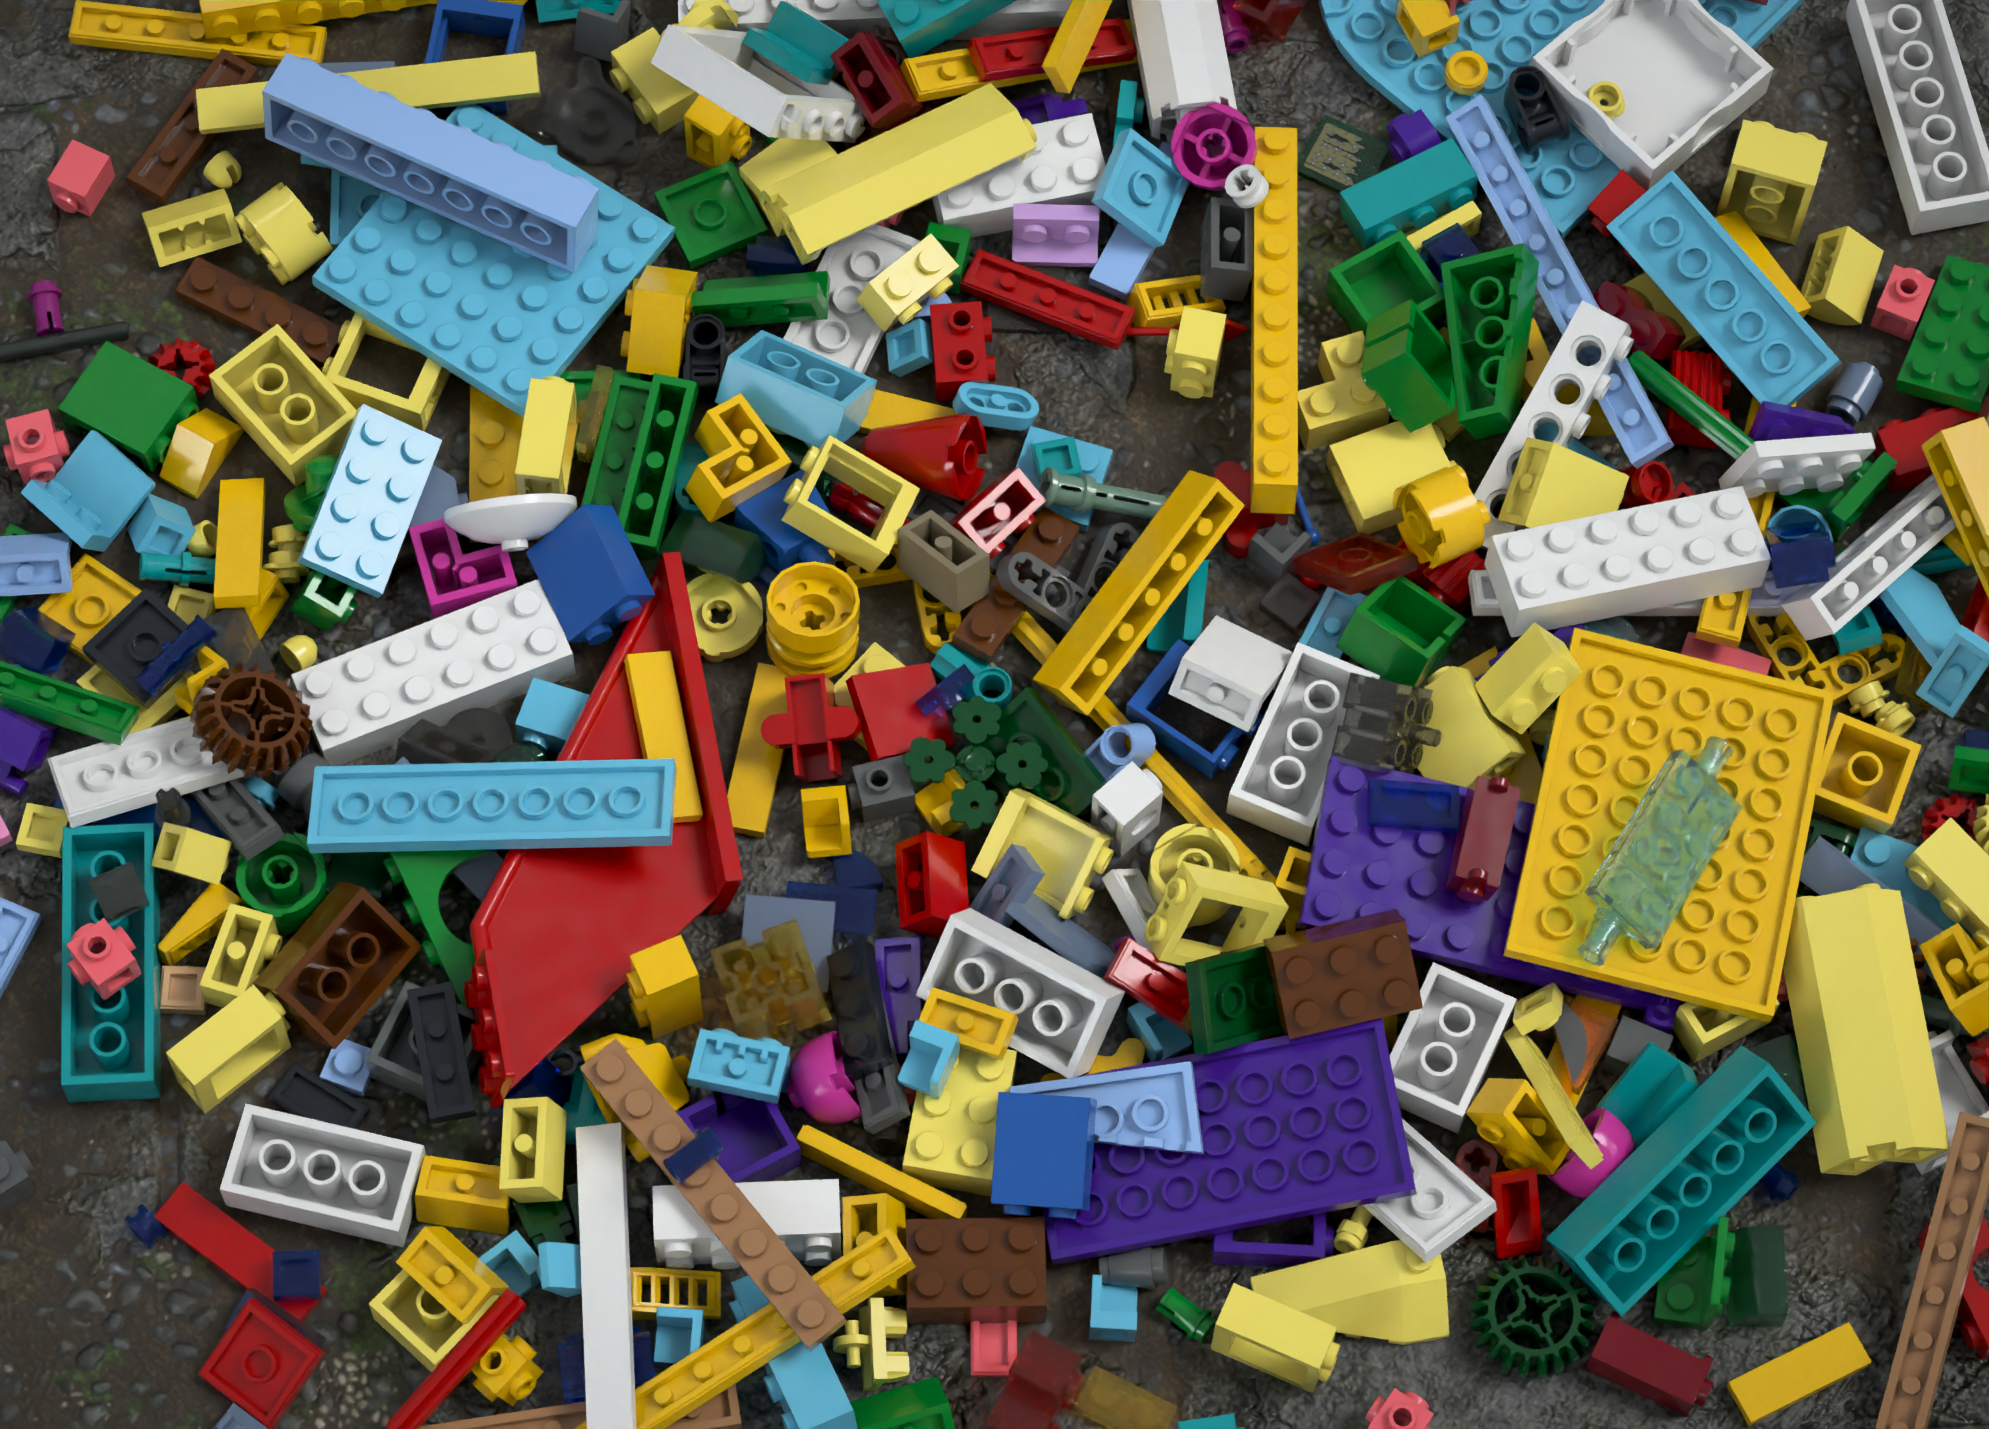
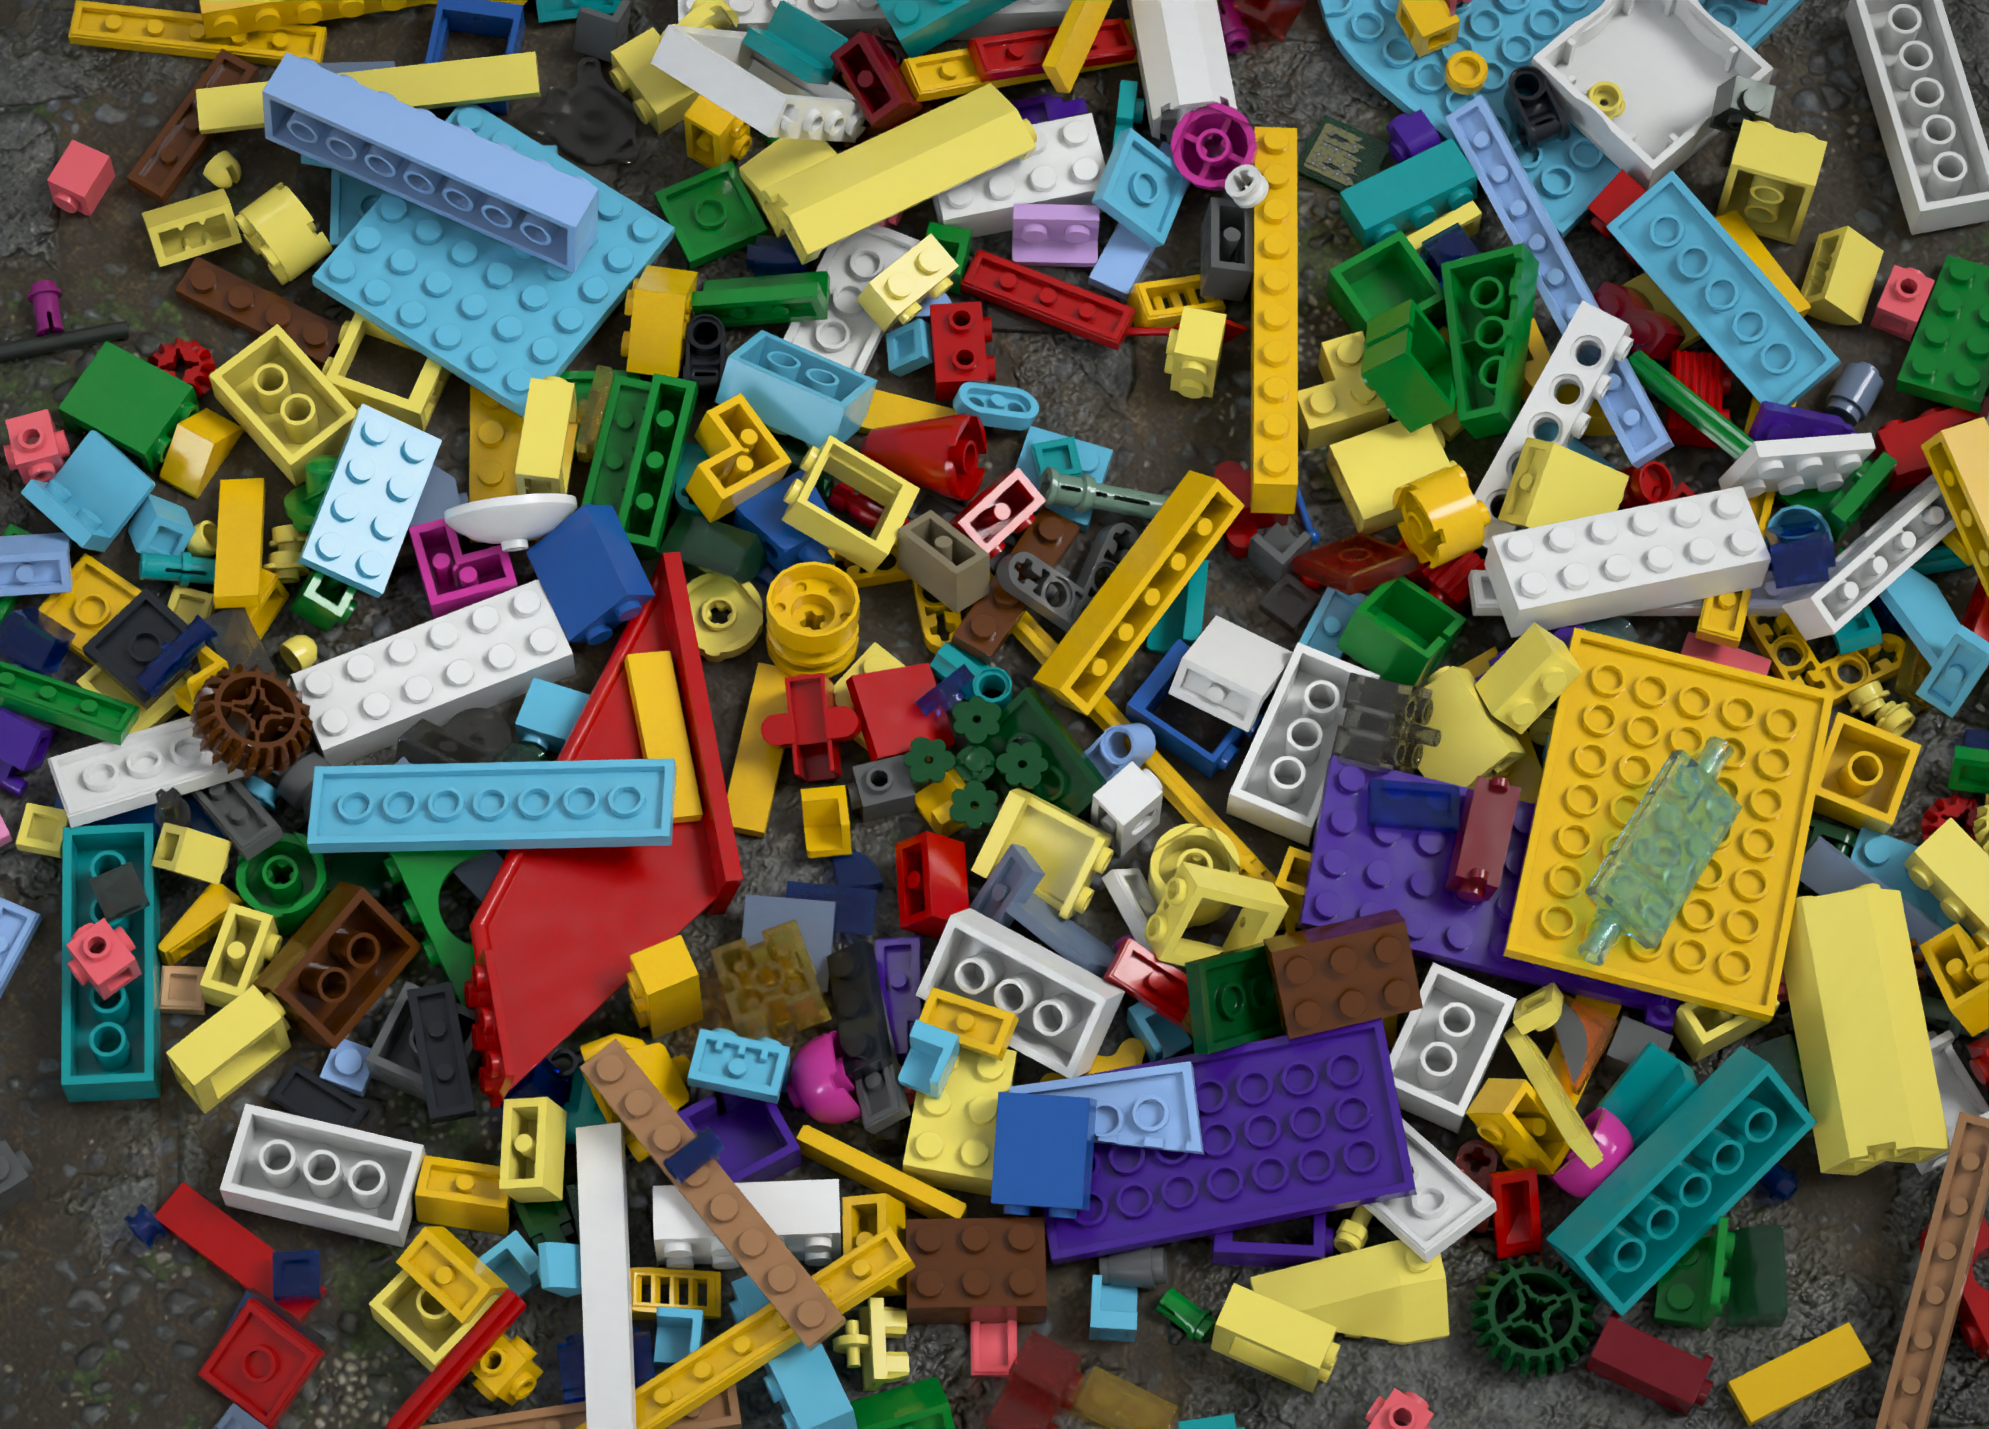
(1740, 100): none -> pearl dark grey brick

